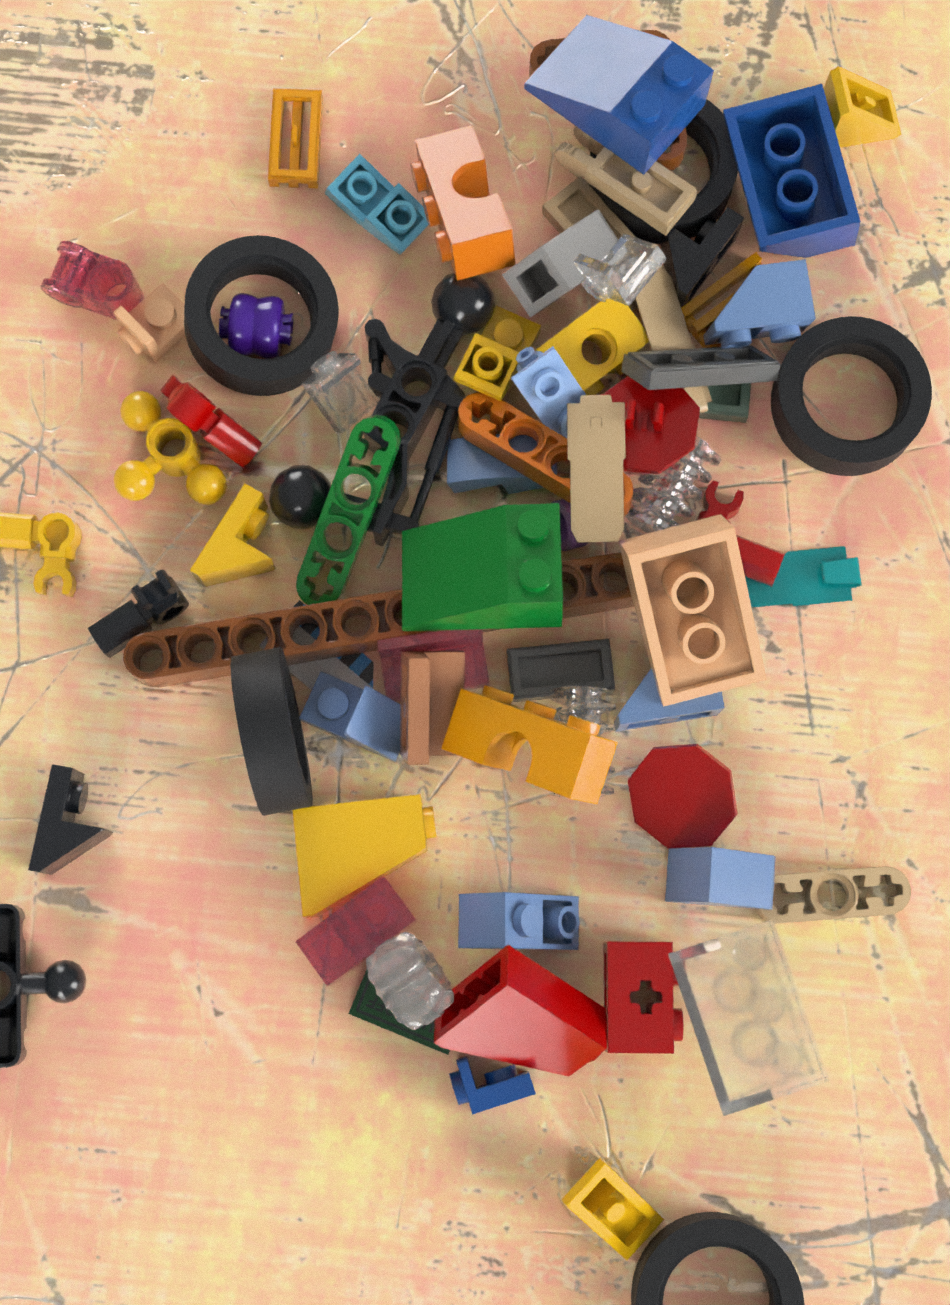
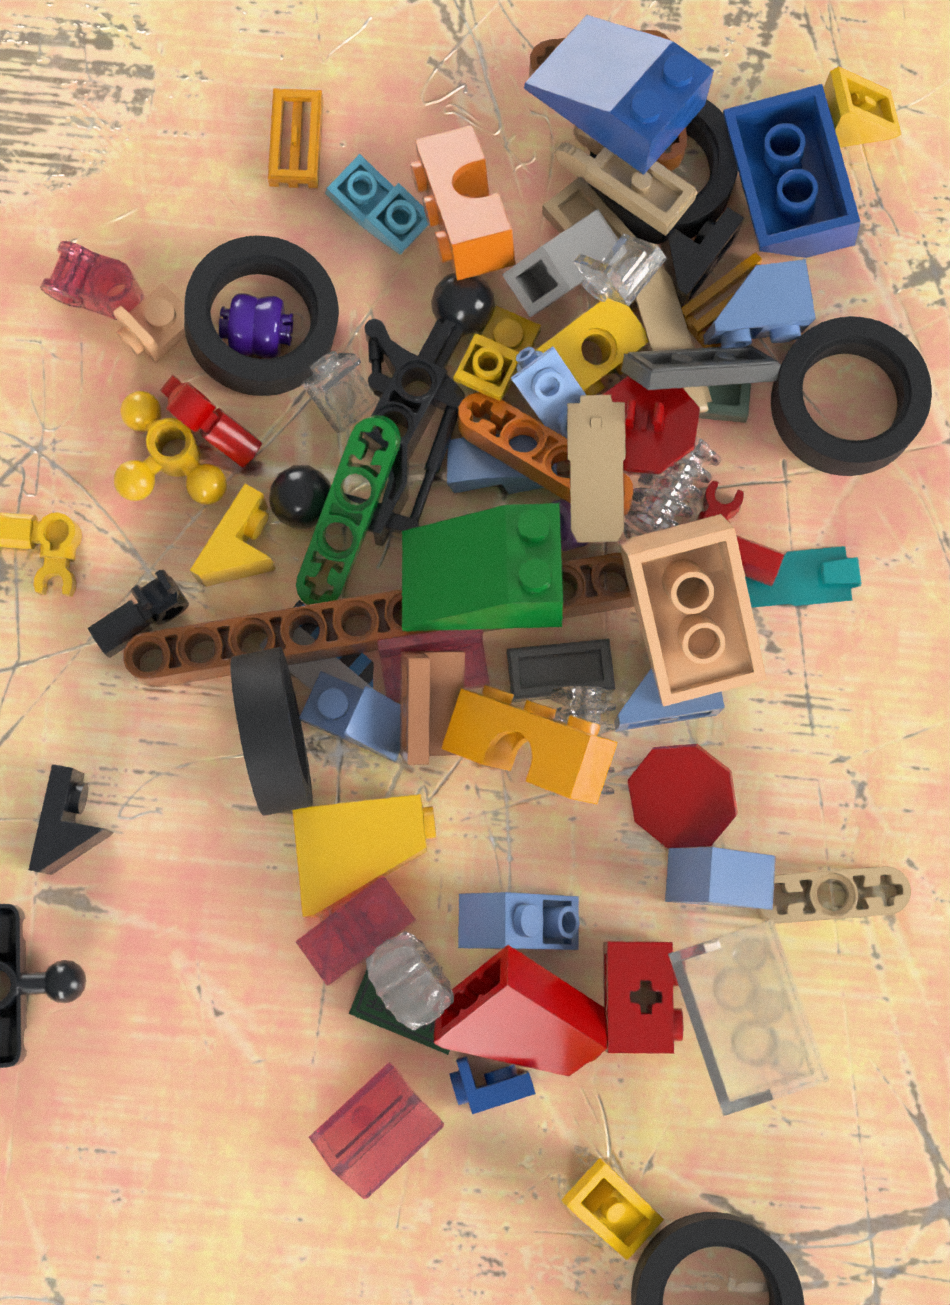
(376, 1132): none -> clear pink panel

